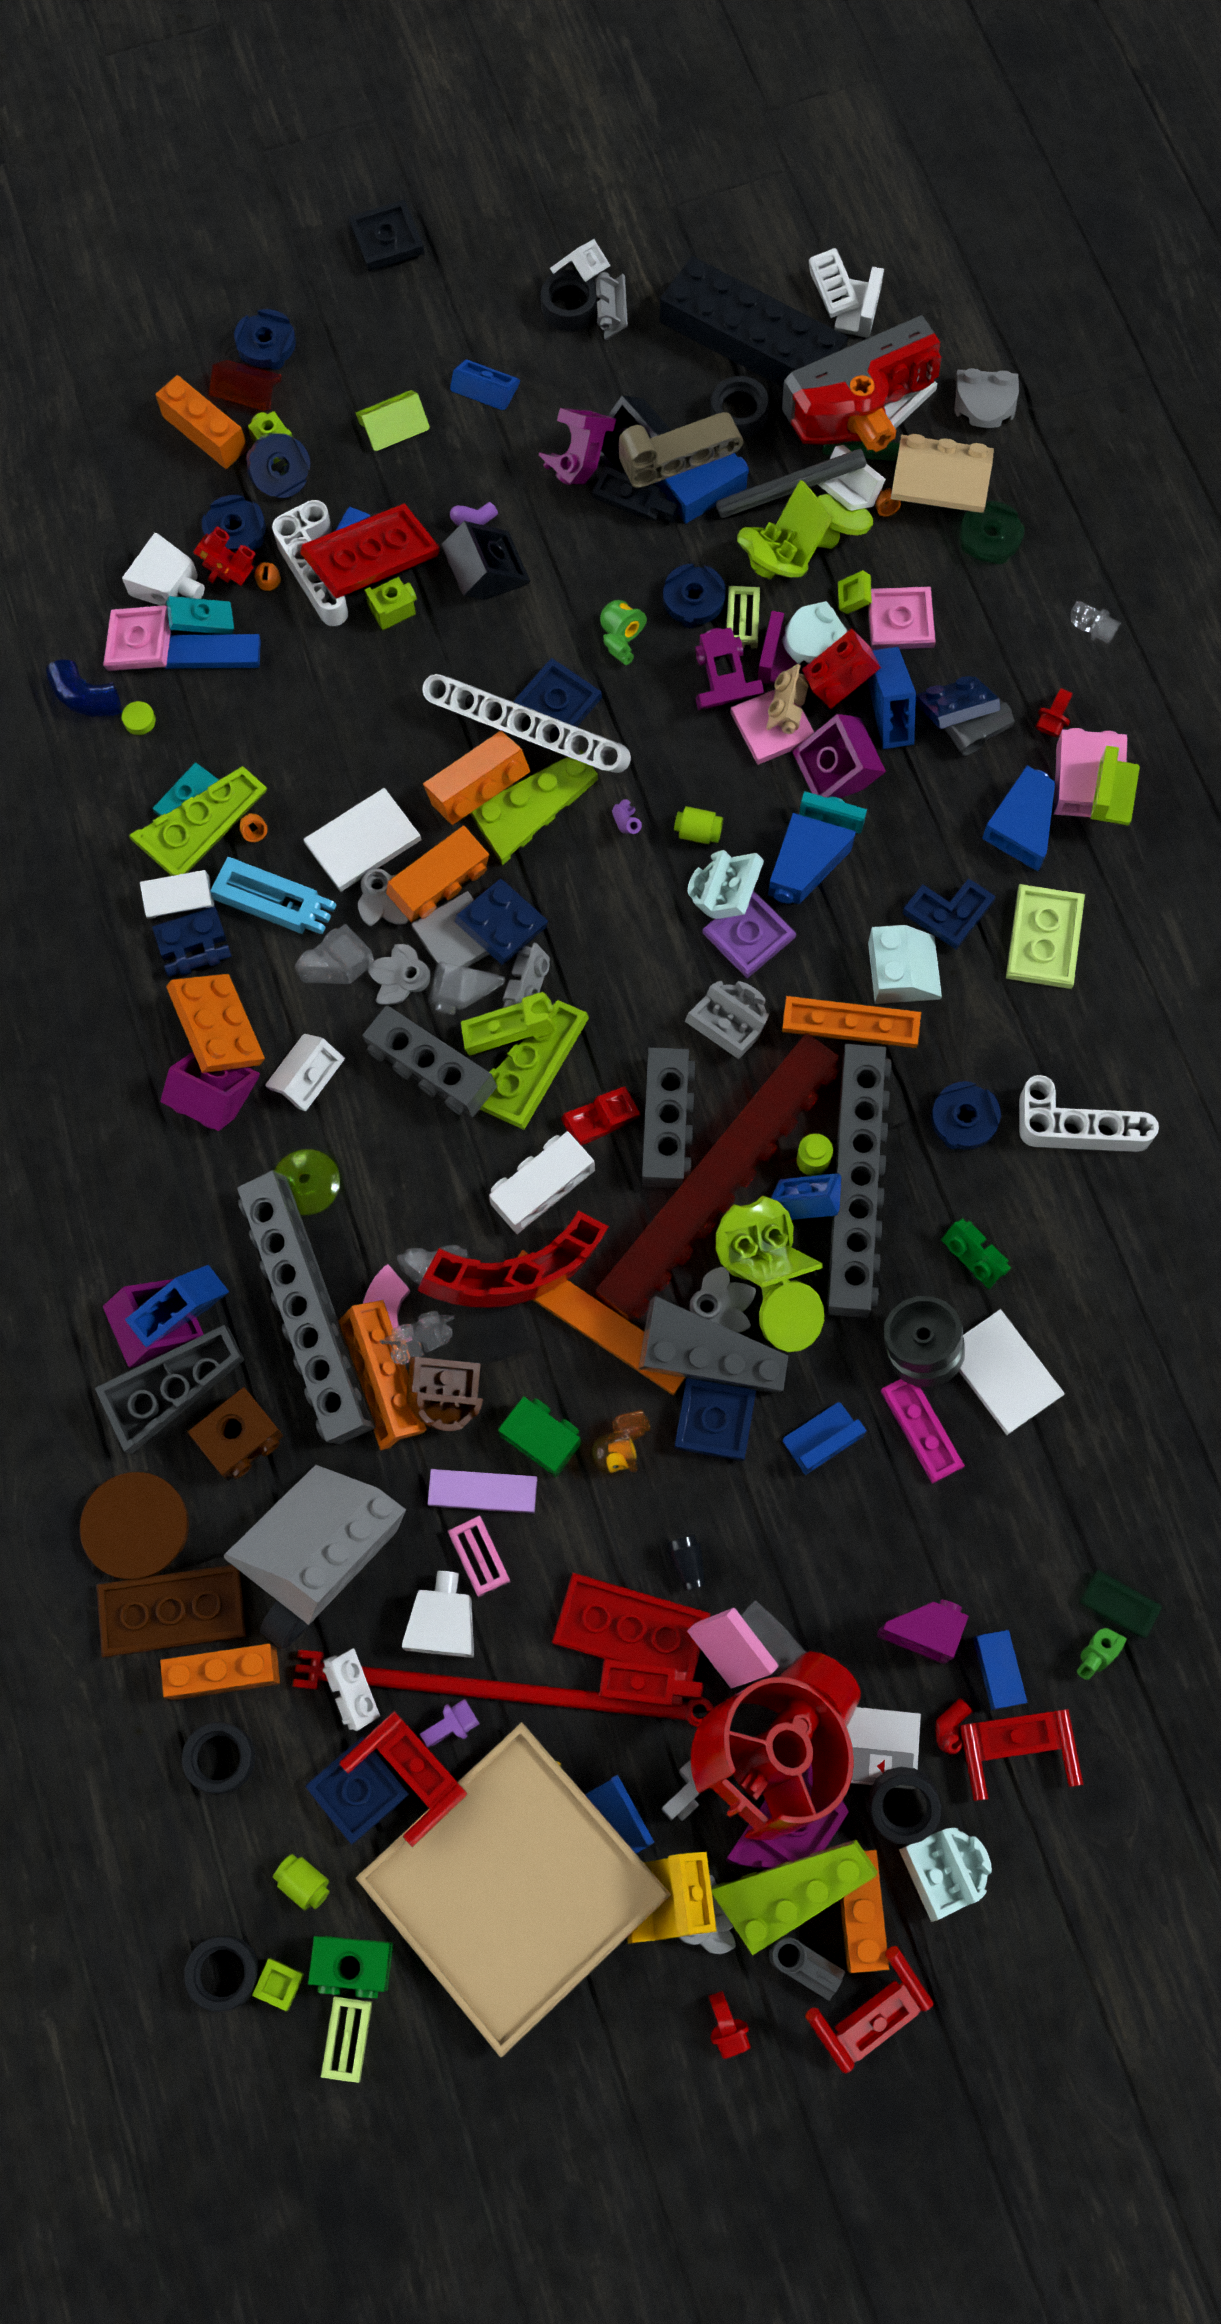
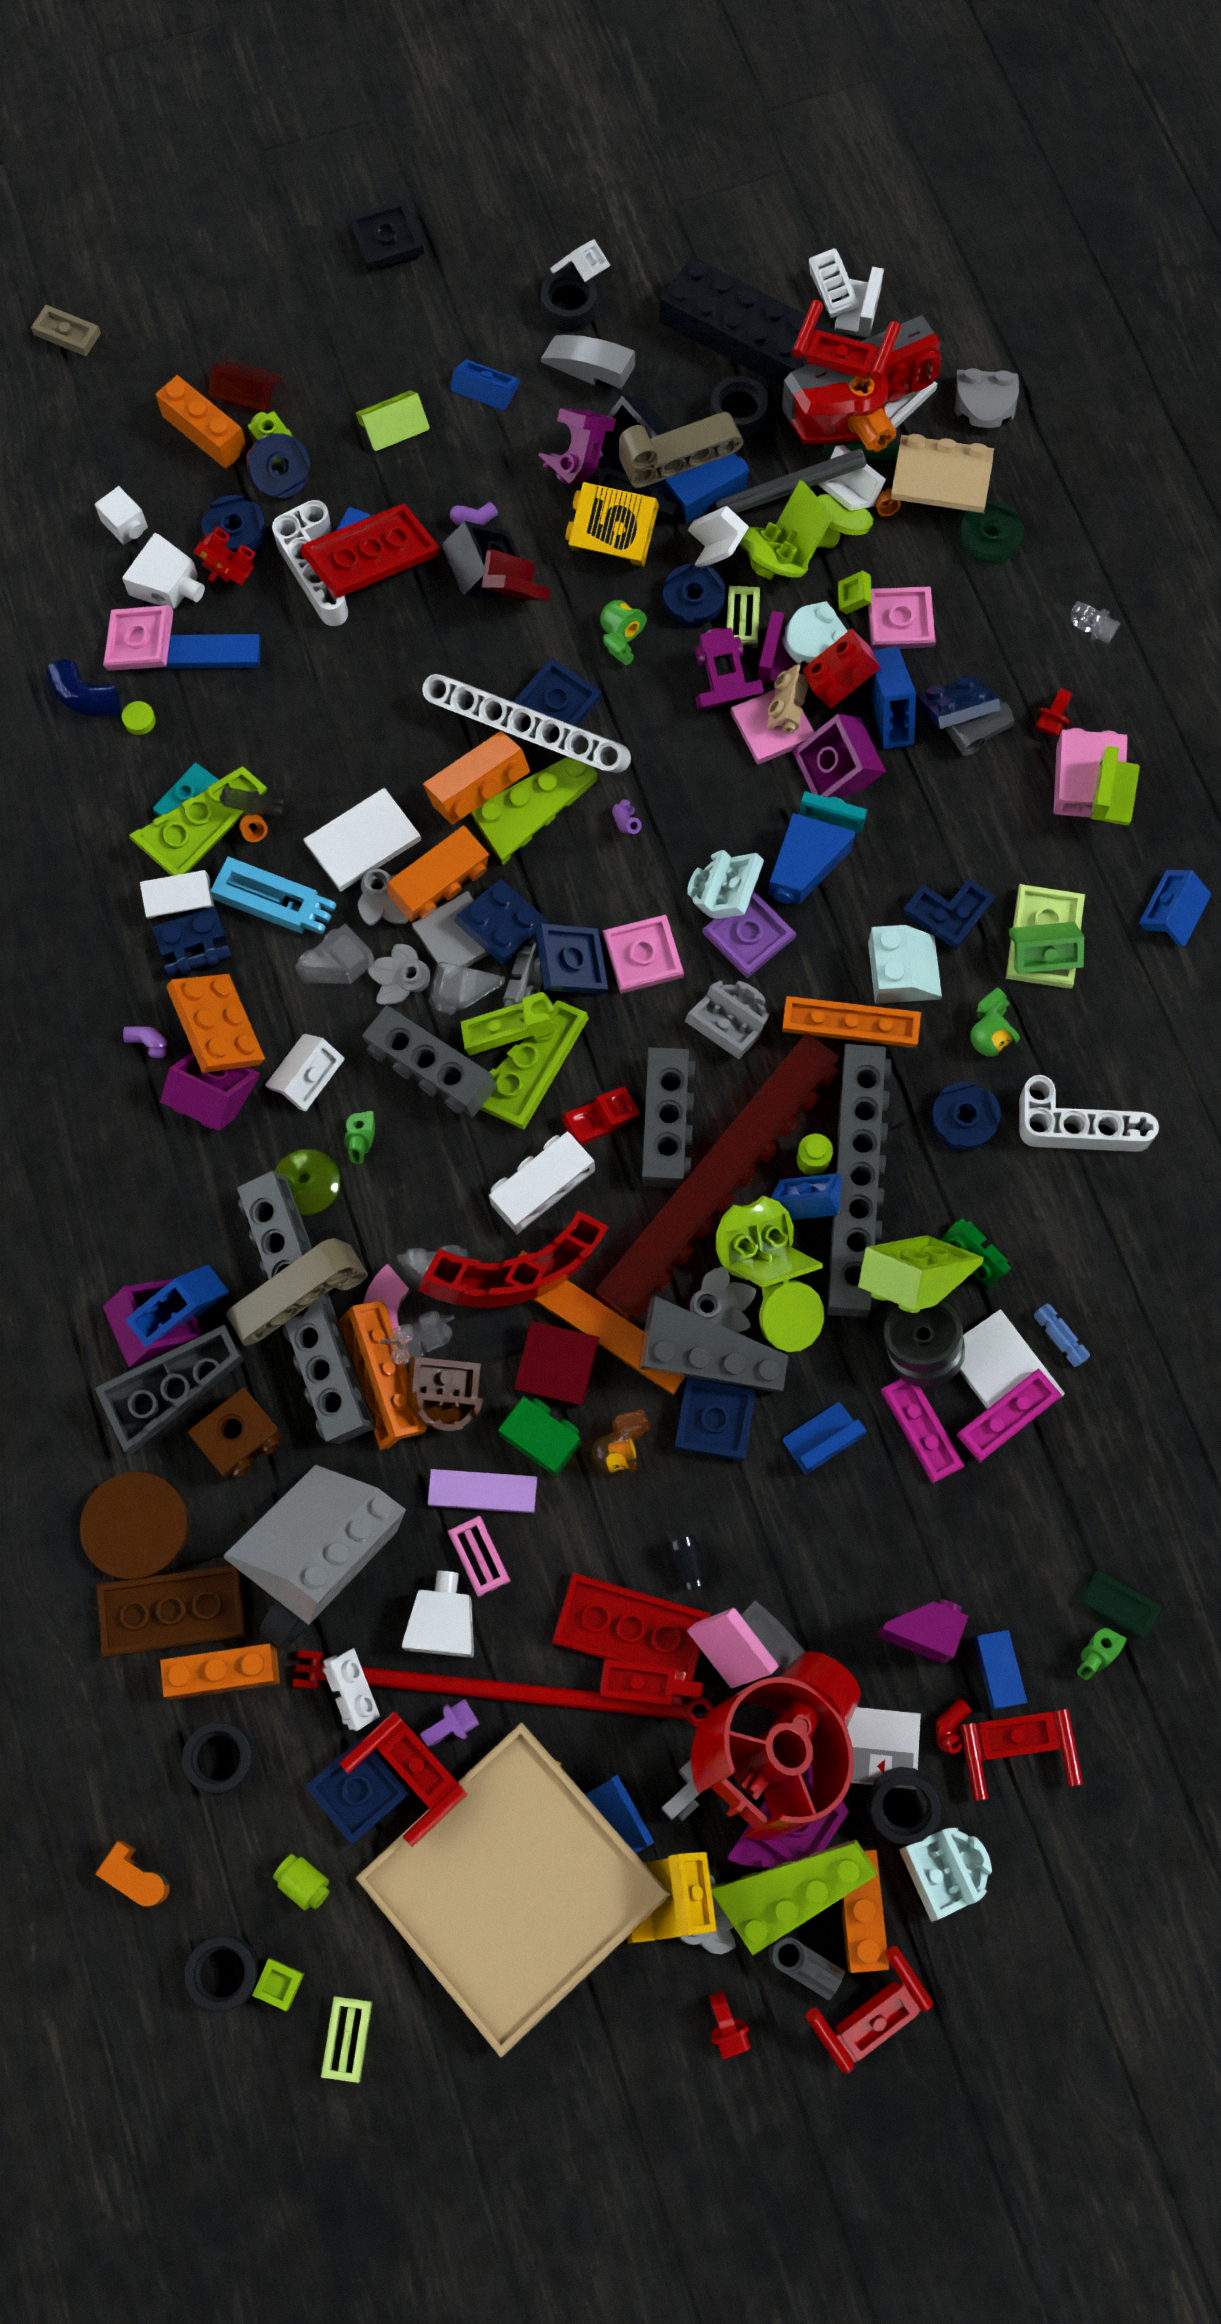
(65, 330): none -> dark tan plate
(121, 515): none -> white brick
(131, 1878): none -> orange leg
(150, 1037): none -> medium lavender arm
(200, 615): teal plate -> none
(251, 802): none -> clear smoke axle
(269, 353): dark blue plate -> none
(273, 576): orange hinge -> none
(294, 1288): none -> dark tan beam
(328, 1957): green brick -> none
(359, 1140): none -> bright green piece
(391, 602): lime brick -> none
(512, 577): none -> dark red panel
(556, 1363): none -> dark red tile
(571, 959): none -> dark blue plate
(590, 359): none -> light grey slope
(612, 304): light grey hinge -> none
(612, 522): none -> yellow panel
(643, 954): none -> bright pink tile
(698, 825): lime brick -> none
(719, 534): none -> white panel
(841, 352): none -> red plate
(915, 1271): none -> lime slope
(992, 1031): none -> bright green piece
(1009, 1415): none -> dark pink tile
(1024, 819): blue slope -> none
(1047, 947): none -> bright green panel
(1061, 1335): none -> medium blue axle
(1176, 905): none -> blue panel

